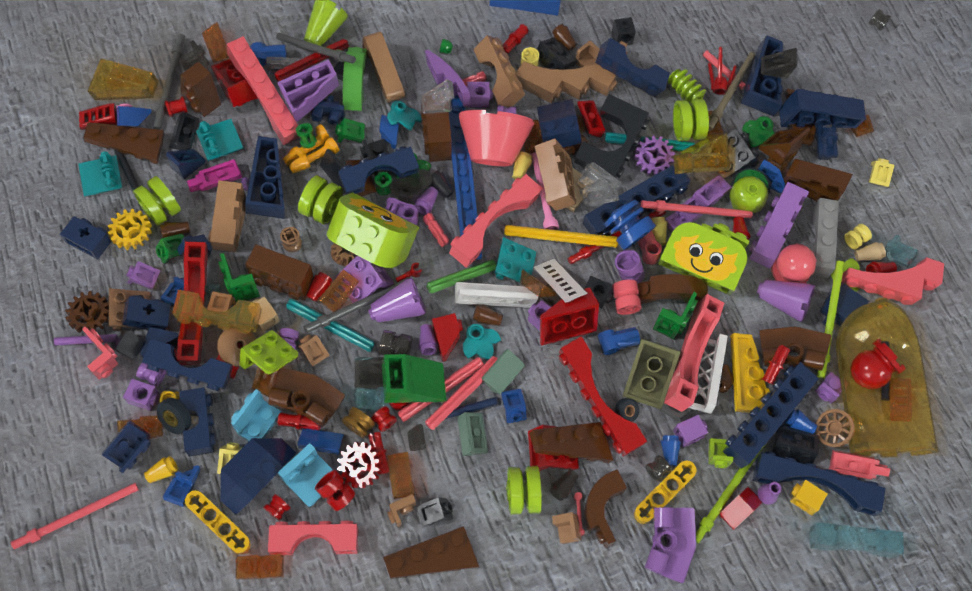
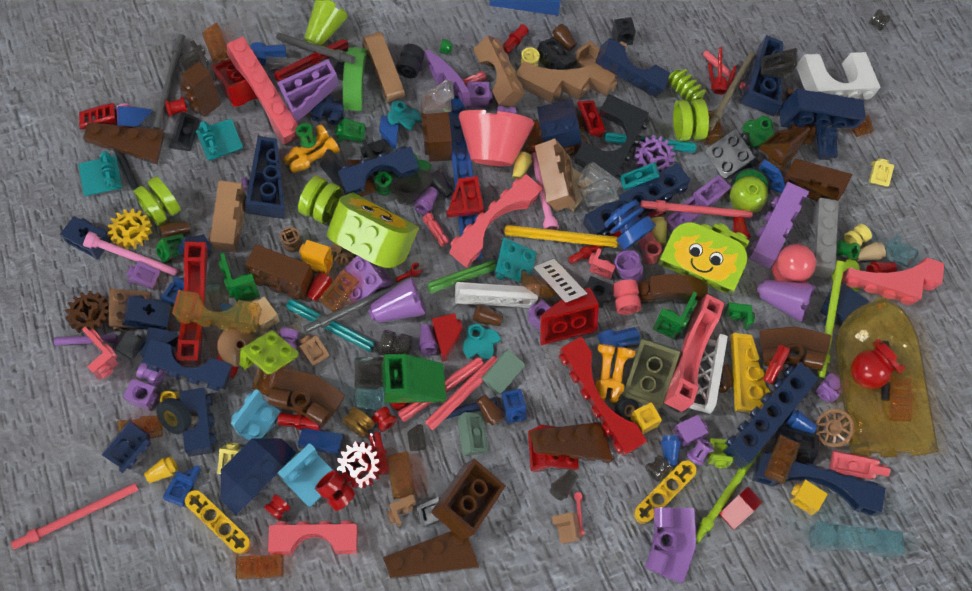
(93, 241): none -> bright pink piece
(121, 81): clear yellow wedge -> none
(185, 161): dark blue slope -> none
(209, 177): dark pink hinge -> none
(220, 302): medium nougat panel -> none
(317, 256): none -> light orange brick
(402, 209): medium lavender piece -> none
(410, 61): none -> black wheel
(466, 198): none -> red wing
(468, 499): none -> reddish brown brick
(490, 411): none -> reddish brown cone
(521, 490): lime wheel -> none
(601, 267): none -> coral bracket
(603, 490): reddish brown arch -> none
(615, 382): none -> light orange piece
(639, 176): none -> teal slope
(646, 418): none -> yellow brick
(703, 445): none -> medium lavender bush
(705, 156): clear yellow wedge -> none
(740, 311): none -> green bracket
(769, 492): medium lavender cone -> none
(781, 459): none -> clear orange slope
(847, 249): none -> green bush
(858, 70): none -> white arch

